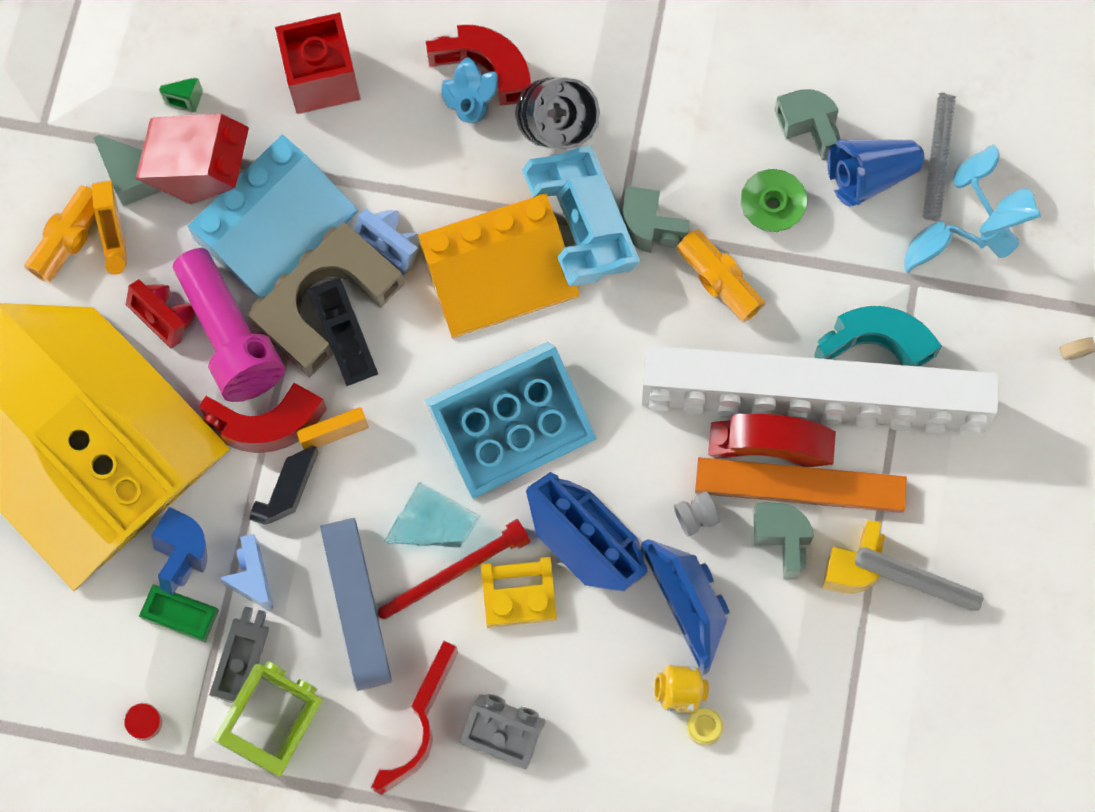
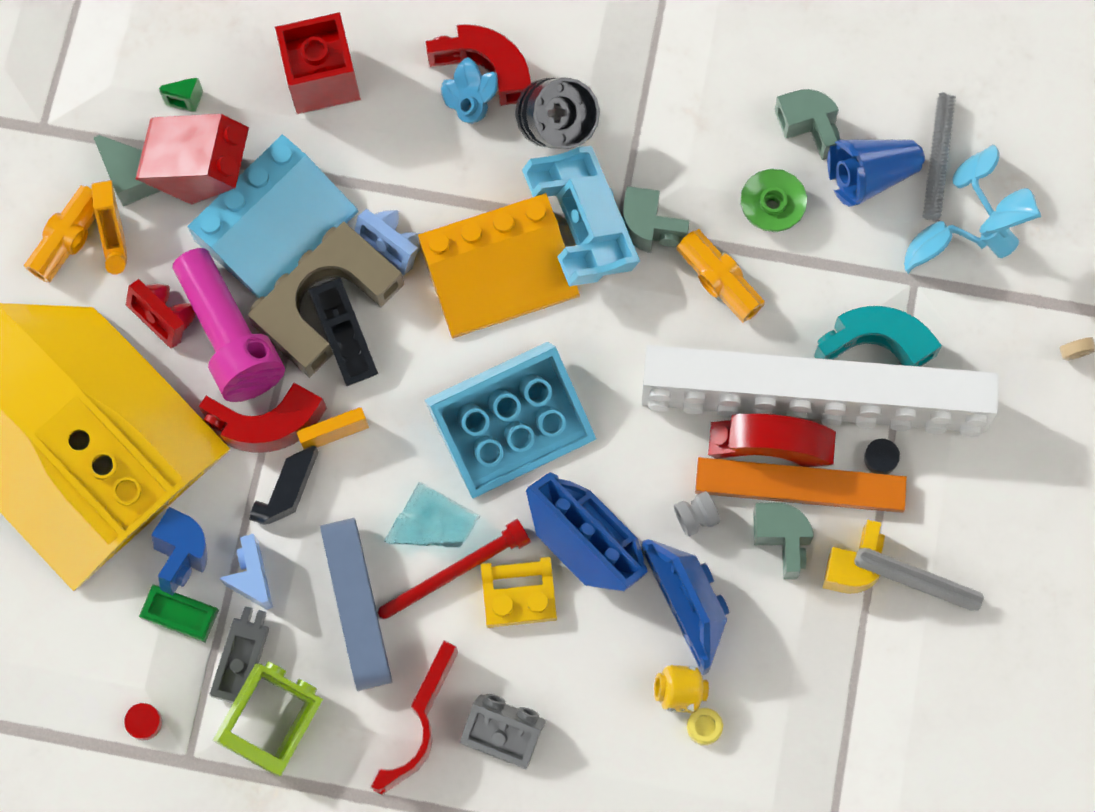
(881, 456): none -> black tile

